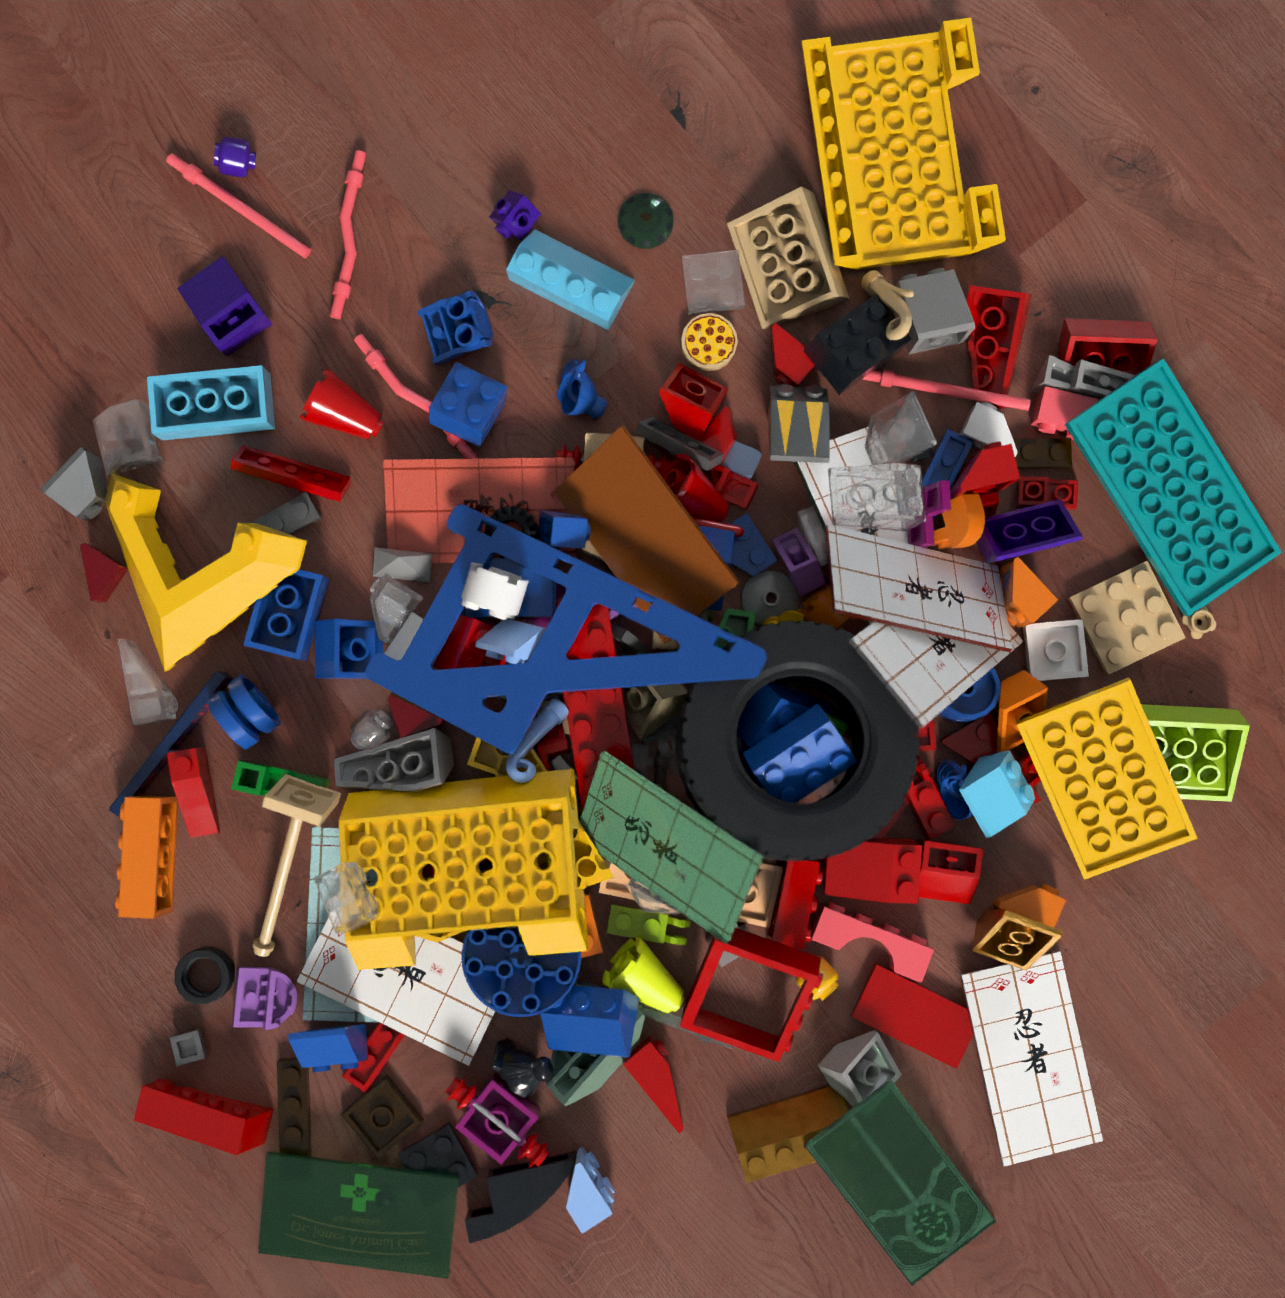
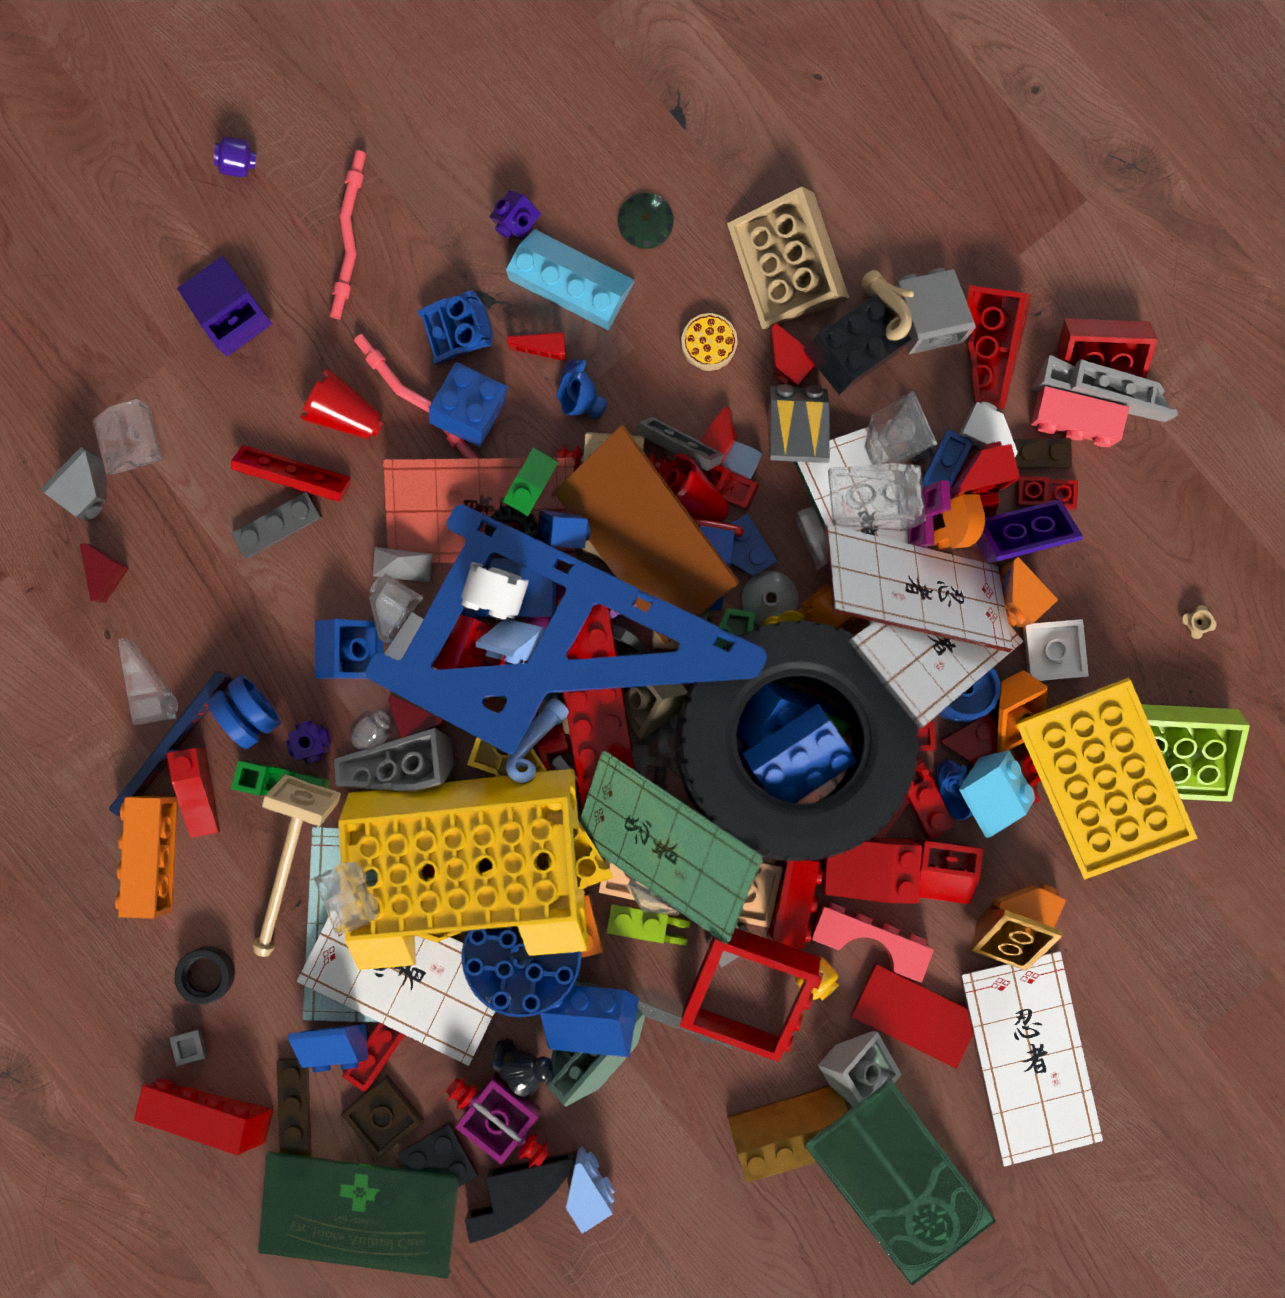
(193, 609): yellow wedge -> none
(195, 176): coral bar -> none
(211, 402): medium azure brick -> none
(262, 997): medium lavender slope -> none
(287, 616): blue brick -> none
(318, 746): none -> dark purple brick
(530, 481): none -> green slope
(545, 344): none -> red slope
(644, 976): neon yellow cone -> none
(653, 1073): red slope -> none
(691, 400): red slope -> none
(713, 282): clear plate -> none
(799, 561): medium lavender slope -> none
(888, 378): coral bar -> none
(893, 149): yellow slope -> none
(1126, 618): tan plate -> none
(1173, 487): teal plate -> none

